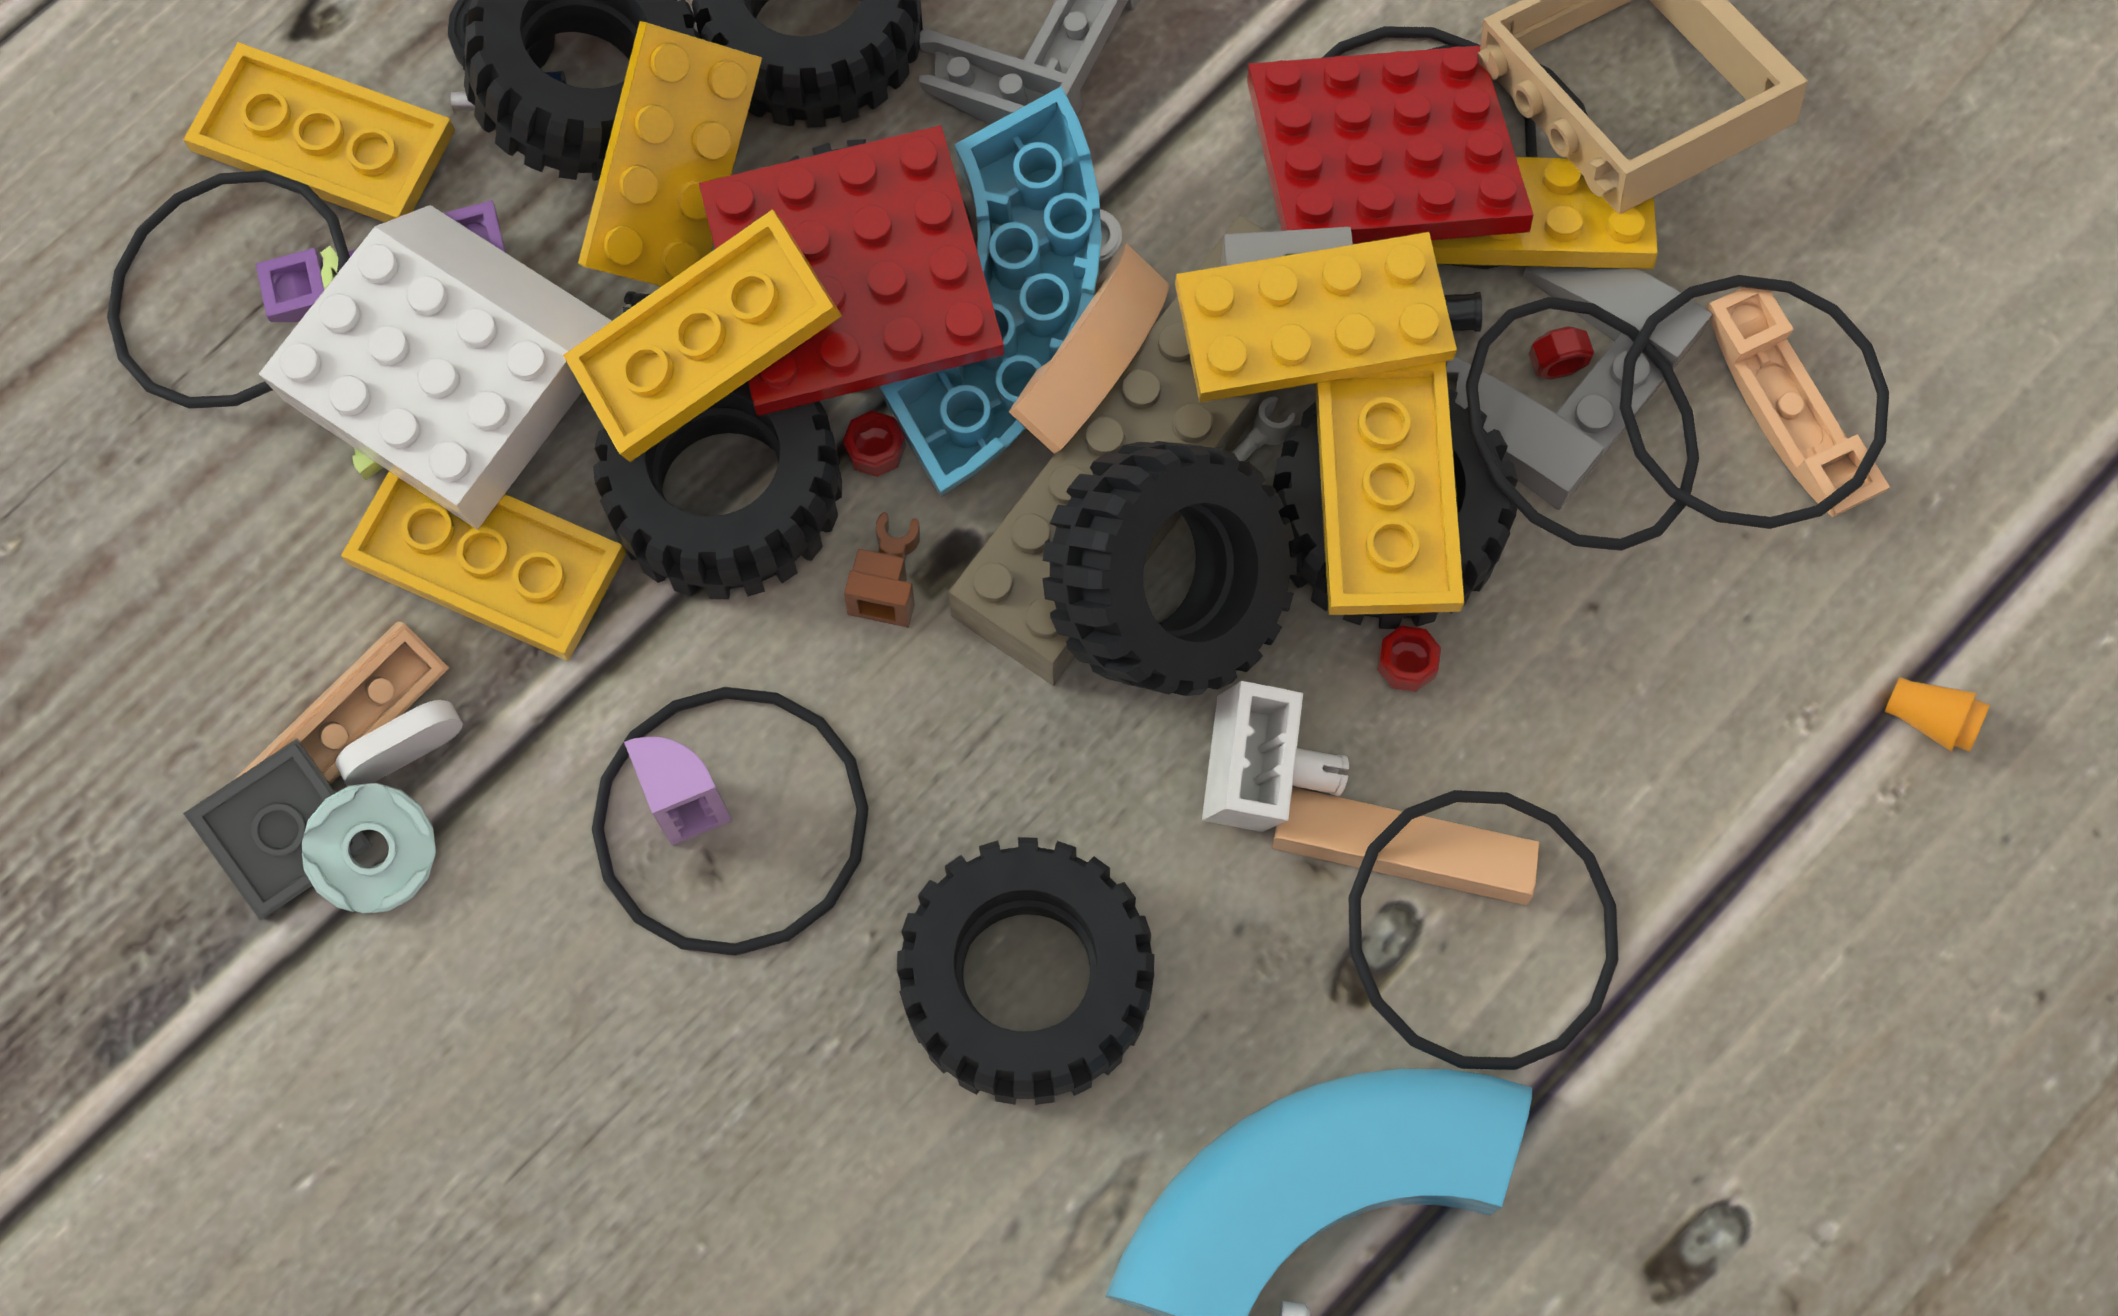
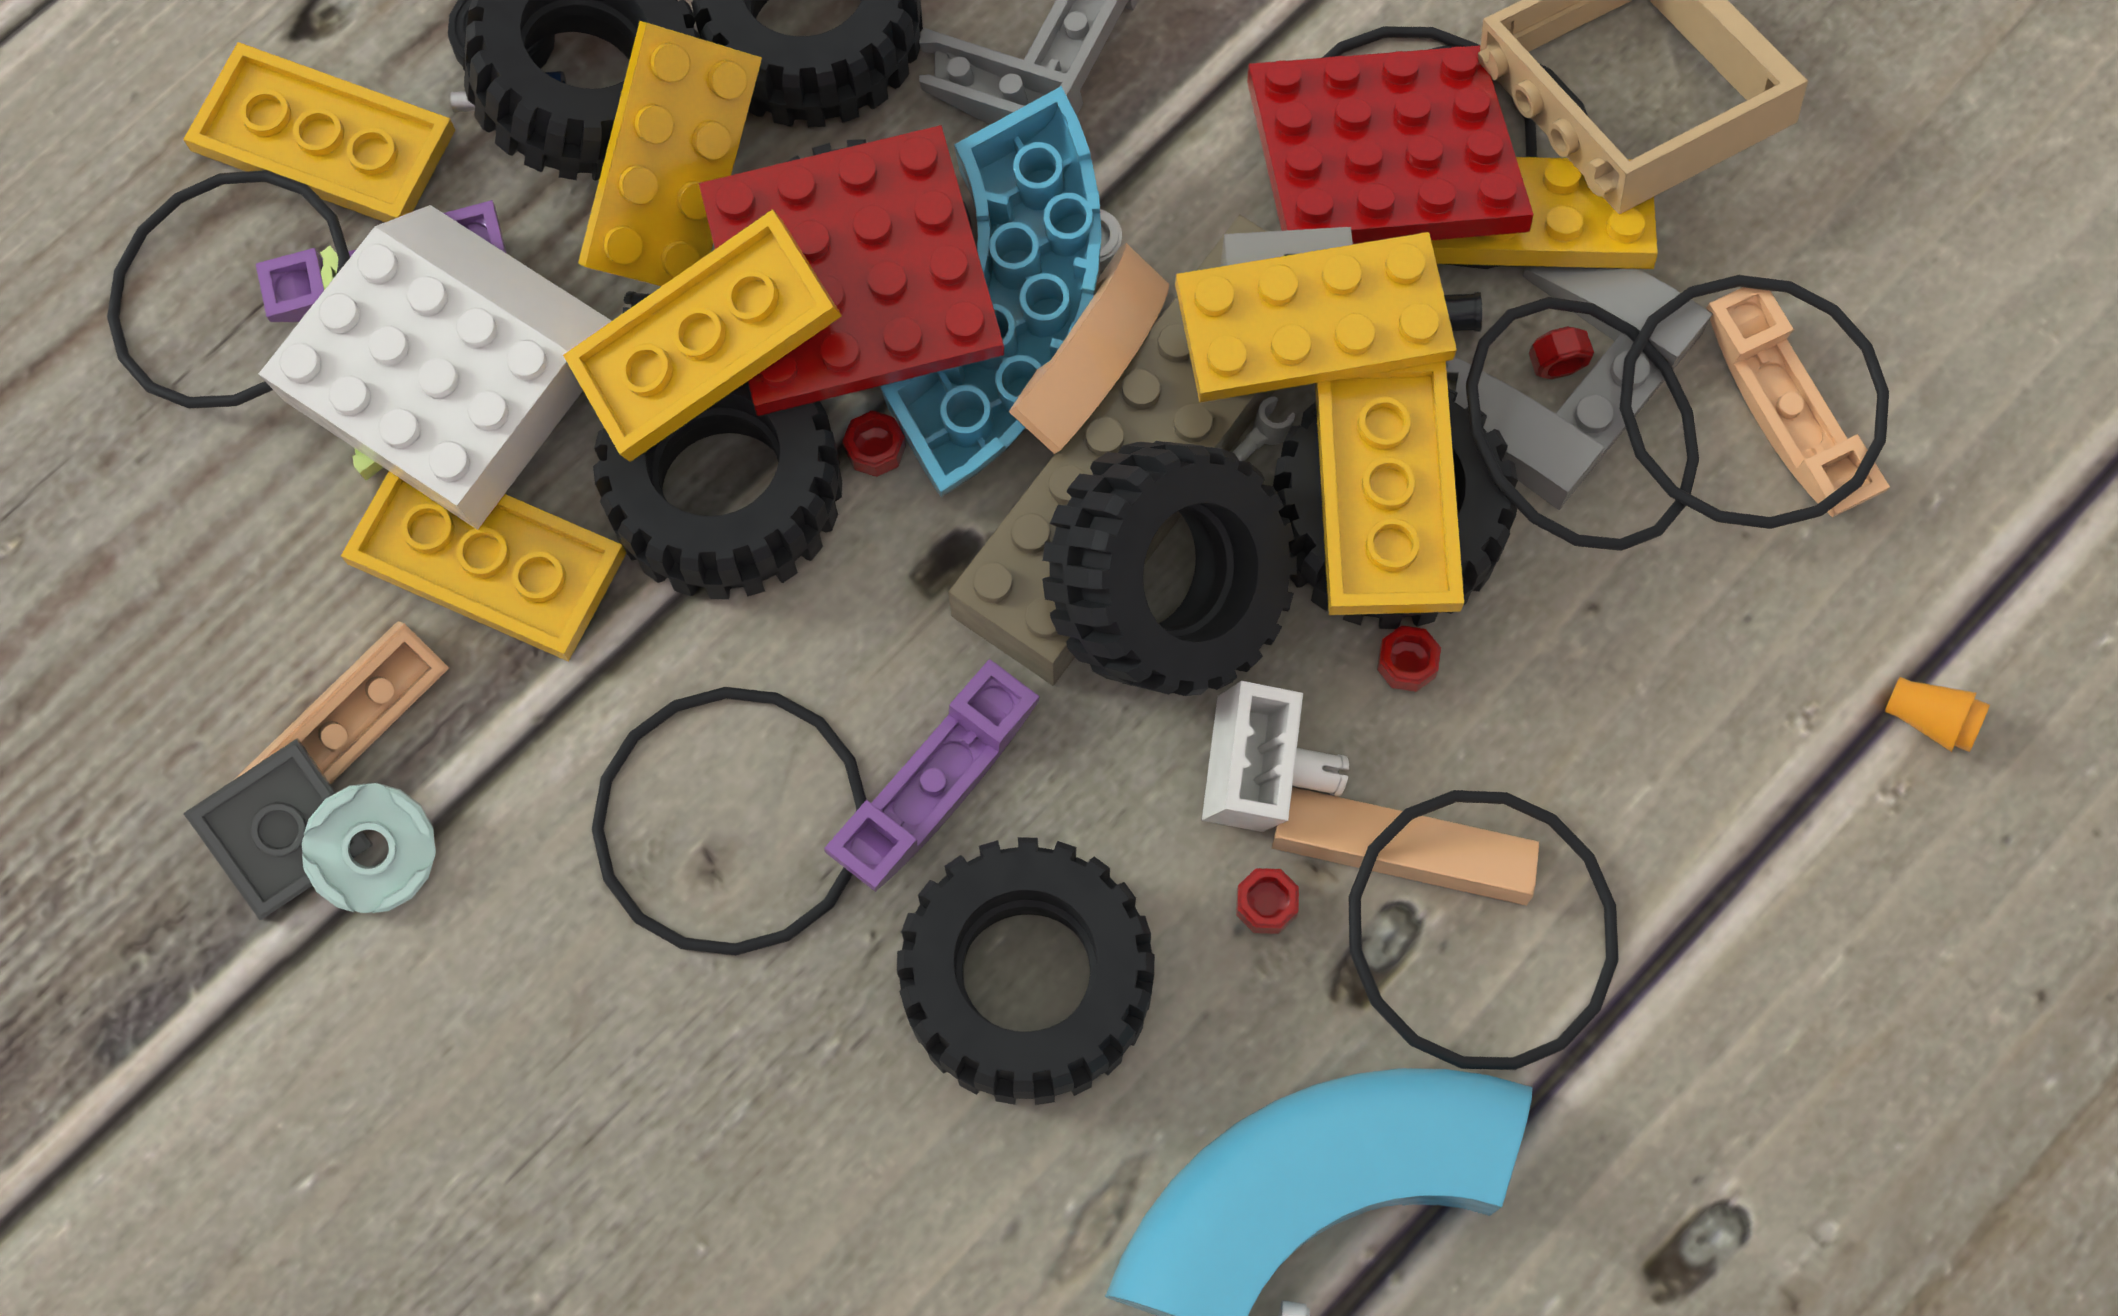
(398, 742): white tile -> none
(677, 788): lavender brick -> none
(878, 580): dark orange piece -> none
(935, 779): none -> medium lavender slope
(1267, 901): none -> red tile

